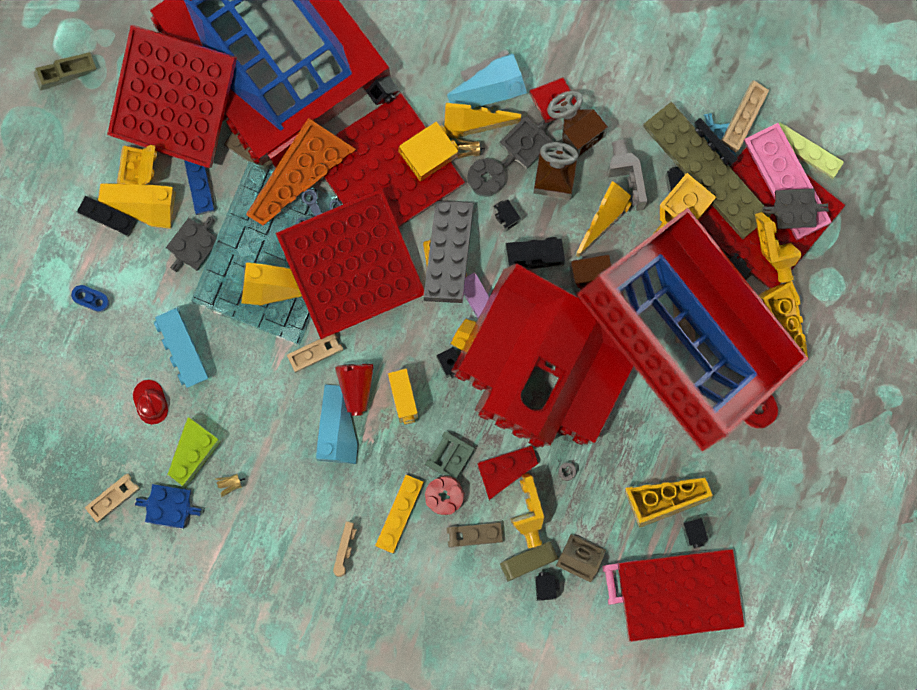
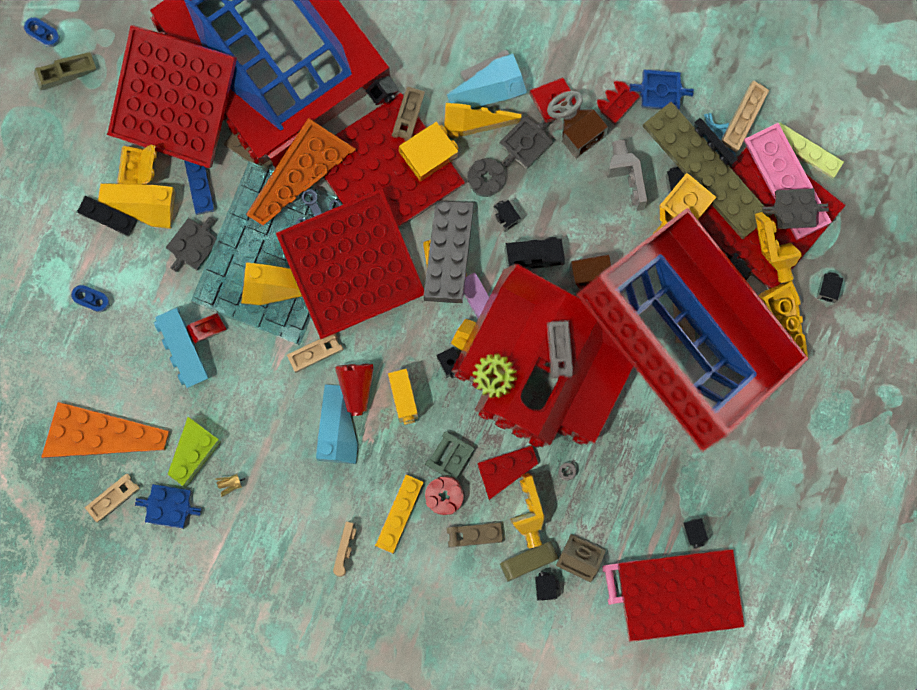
(42, 32): none -> blue plate
(87, 432): none -> orange wing
(150, 402): red piece -> none
(206, 328): none -> red plate
(408, 113): none -> dark tan plate
(472, 147): pearl gold piece -> none
(492, 383): none -> lime gear
(556, 171): reddish brown piece -> none
(559, 349): none -> light grey plate
(611, 209): yellow wedge -> none
(618, 102): none -> red plate
(660, 89): none -> blue plate
(663, 500): yellow wedge -> none
(764, 419): red plate -> none
(829, 287): none -> black brick

